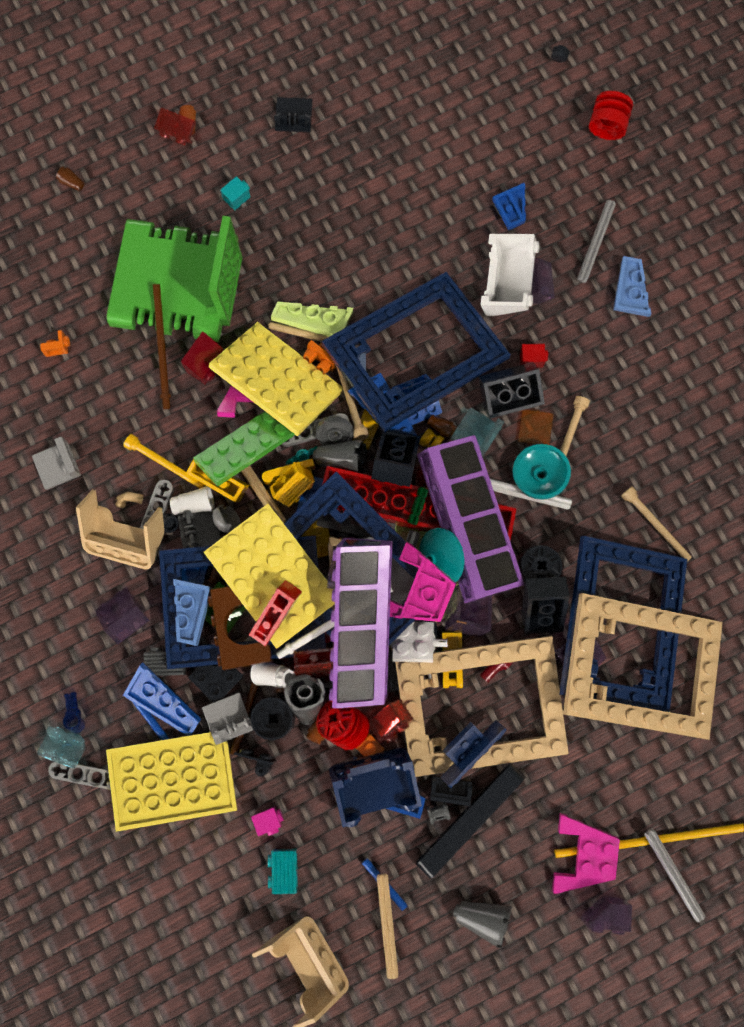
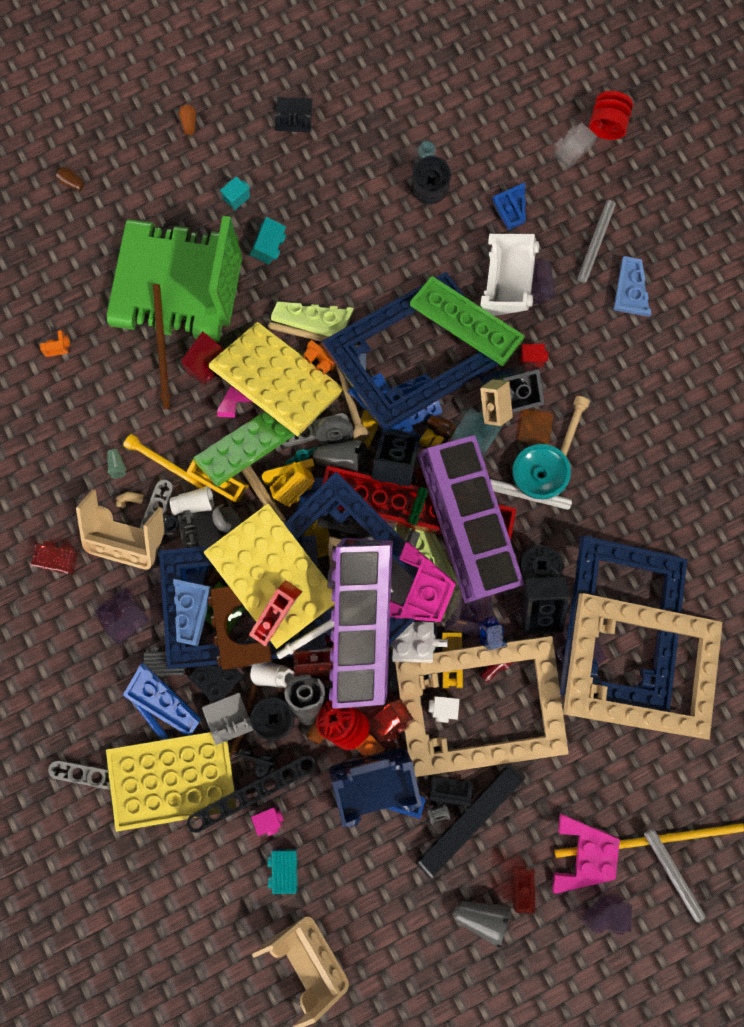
(54, 558): none -> clear red brick
(56, 464): light grey bracket -> none
(62, 747): clear light blue bracket -> none
(73, 712): clear blue pin -> none
(116, 466): none -> sand green cone
(174, 125): clear red bracket -> none
(240, 793): none -> black beam
(268, 240): none -> teal brick
(387, 926): tan axle -> none
(393, 894): blue bar -> none
(426, 146): none -> clear light blue plate
(432, 171): none -> black wheel
(443, 708): none -> white brick
(444, 551): teal dish -> none
(467, 320): none -> bright green plate
(468, 749): dark blue bracket -> none
(491, 633): none -> clear blue brick
(496, 402): none -> tan brick
(523, 889): none -> clear red brick
(560, 54): black tile -> none
(574, 145): none -> clear brick
(631, 496): tan piece -> none

